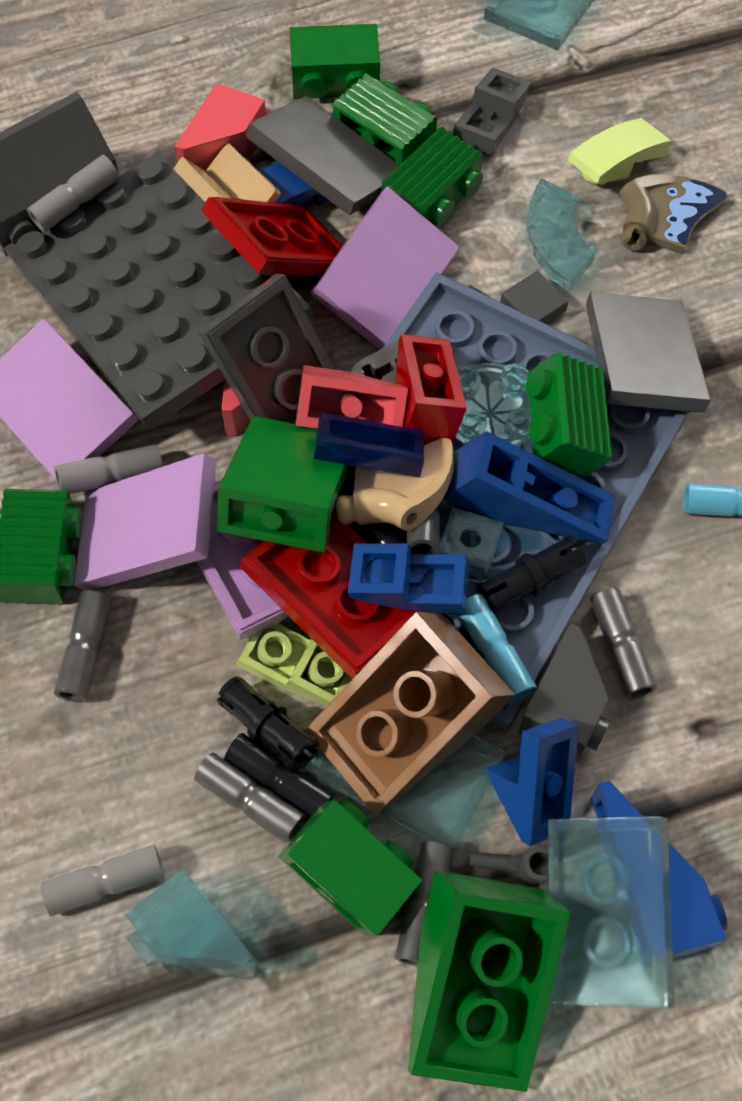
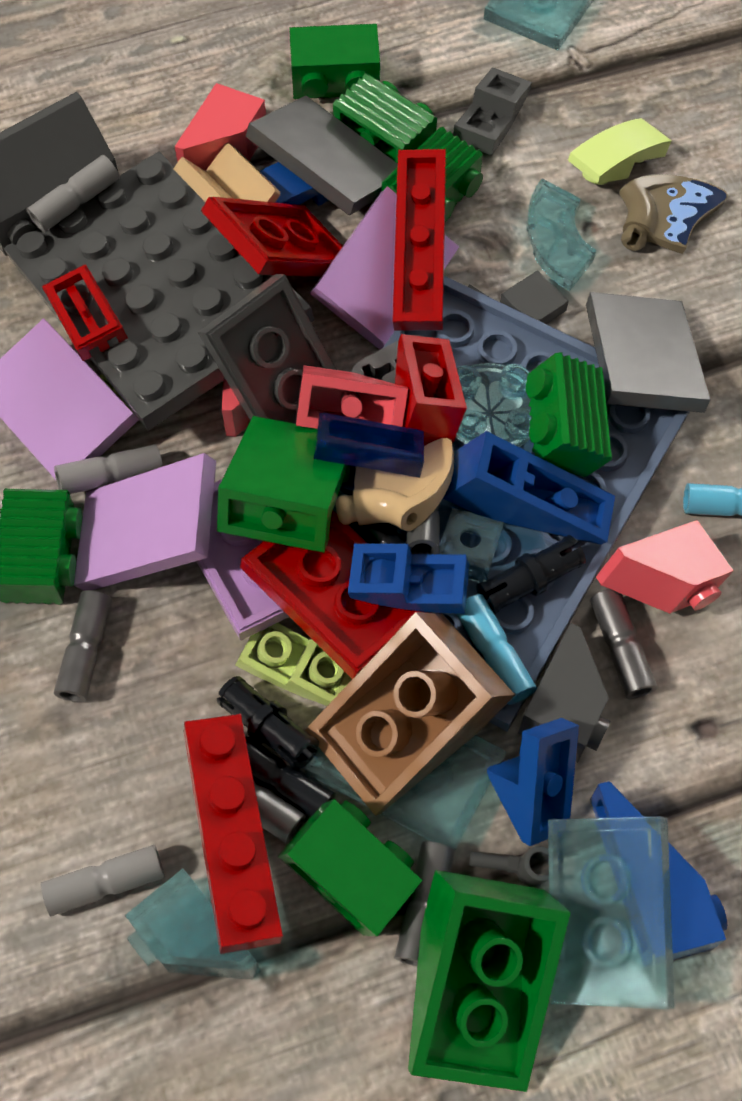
(97, 335): none -> red tile
(232, 834): none -> red plate
(419, 240): none -> red plate
(669, 569): none -> coral slope

